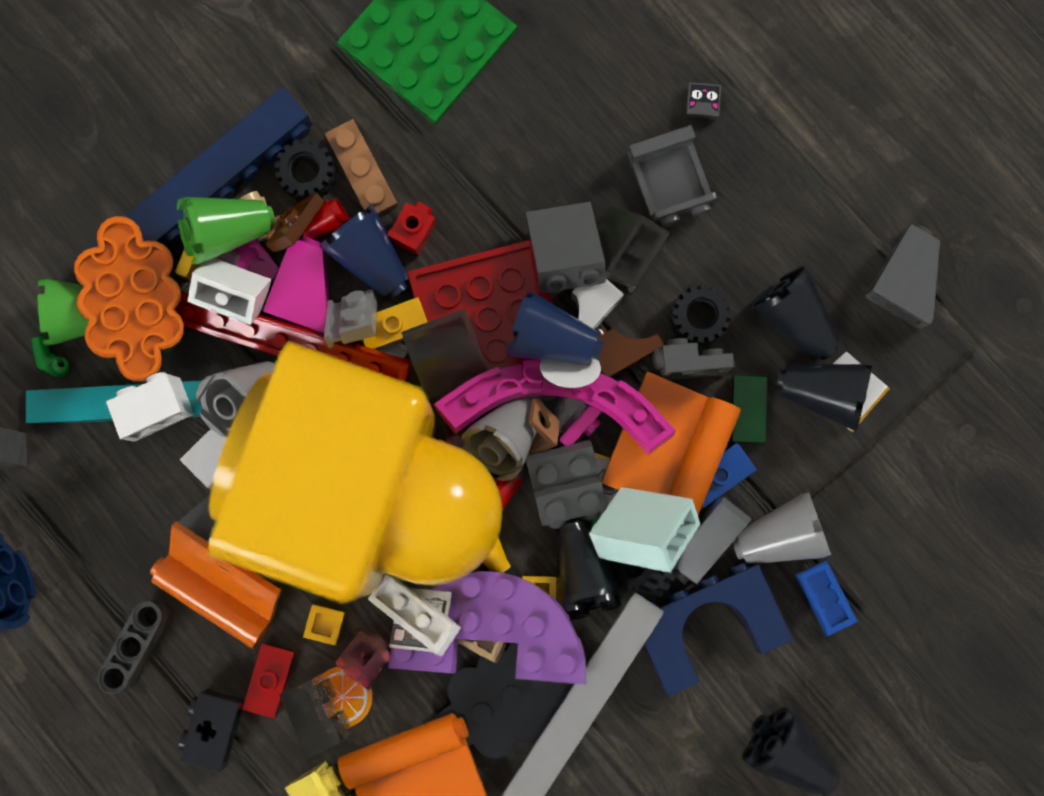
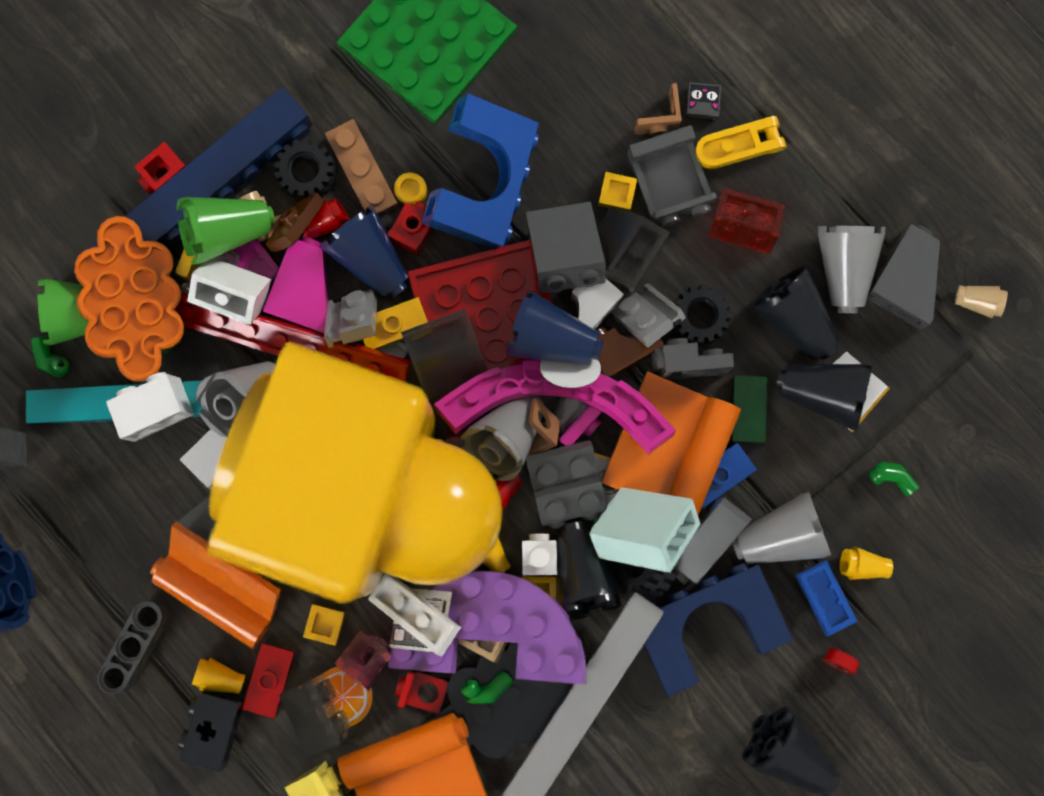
(154, 164): none -> red brick
(217, 677): none -> yellow cone
(408, 690): none -> red bracket
(410, 188): none -> yellow tile
(488, 693): none -> green arm
(510, 141): none -> blue arch
(539, 555): none -> white brick
(617, 191): none -> yellow tile
(647, 315): none -> light grey plate
(663, 124): none -> medium nougat bracket
(739, 143): none -> yellow plate
(747, 220): none -> clear red bracket
(841, 661): none -> red tile
(850, 263): none -> light grey cone
(861, 564): none -> yellow cone
(893, 473): none -> green arm
(982, 299): none -> tan cone

